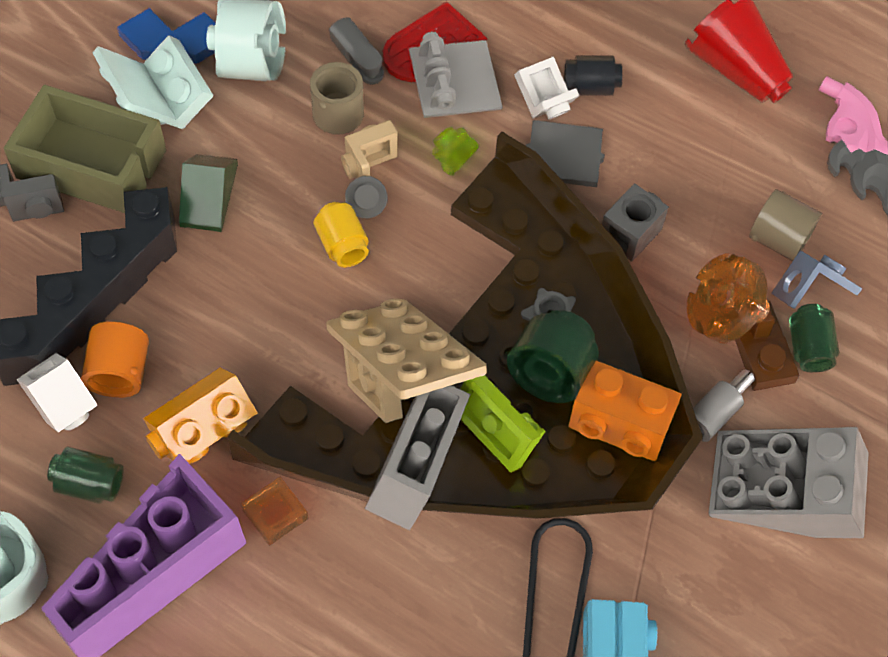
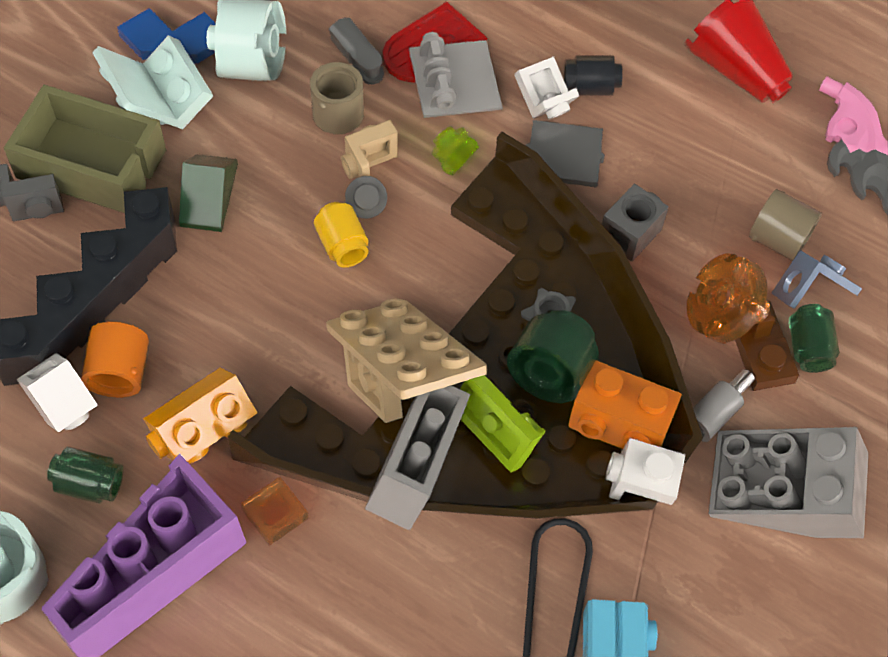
(645, 471): none -> white bracket

